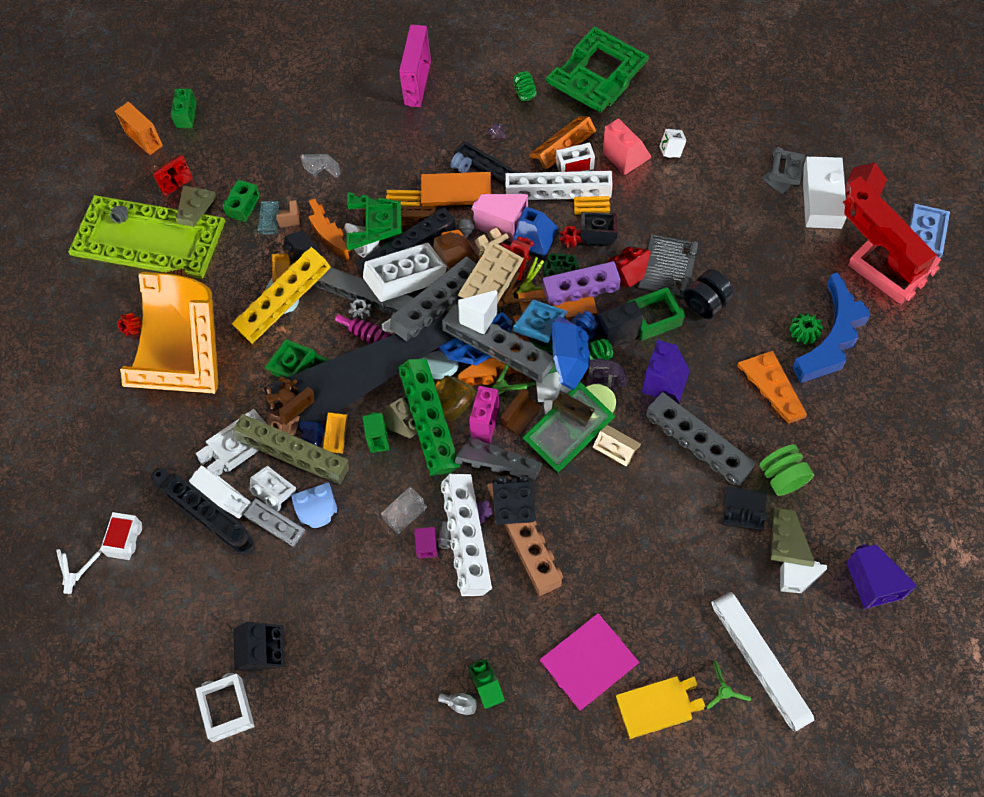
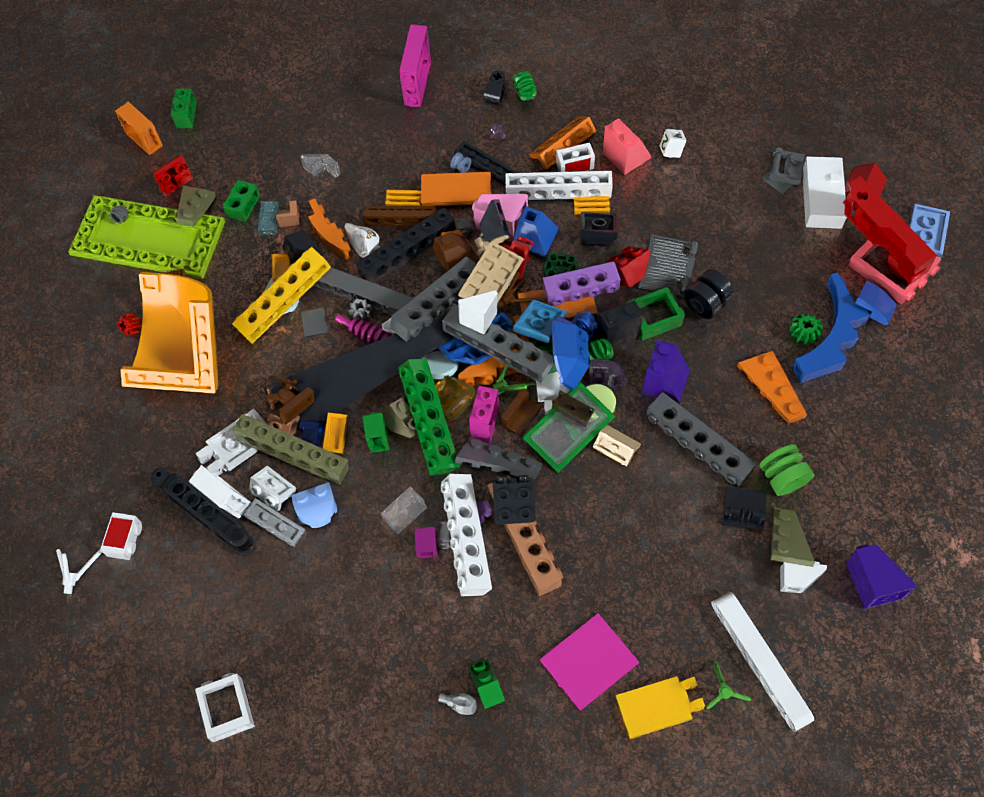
(258, 647): black slope -> none
(292, 359): green slope -> none
(314, 322): none -> dark grey sticker
(382, 220): green wing -> none
(403, 271): white brick -> none
(493, 222): none -> black slope
(495, 88): none -> black piece
(527, 285): lime plant -> none
(570, 236): red gear -> none
(589, 86): green piece -> none
(877, 301): none -> blue slope

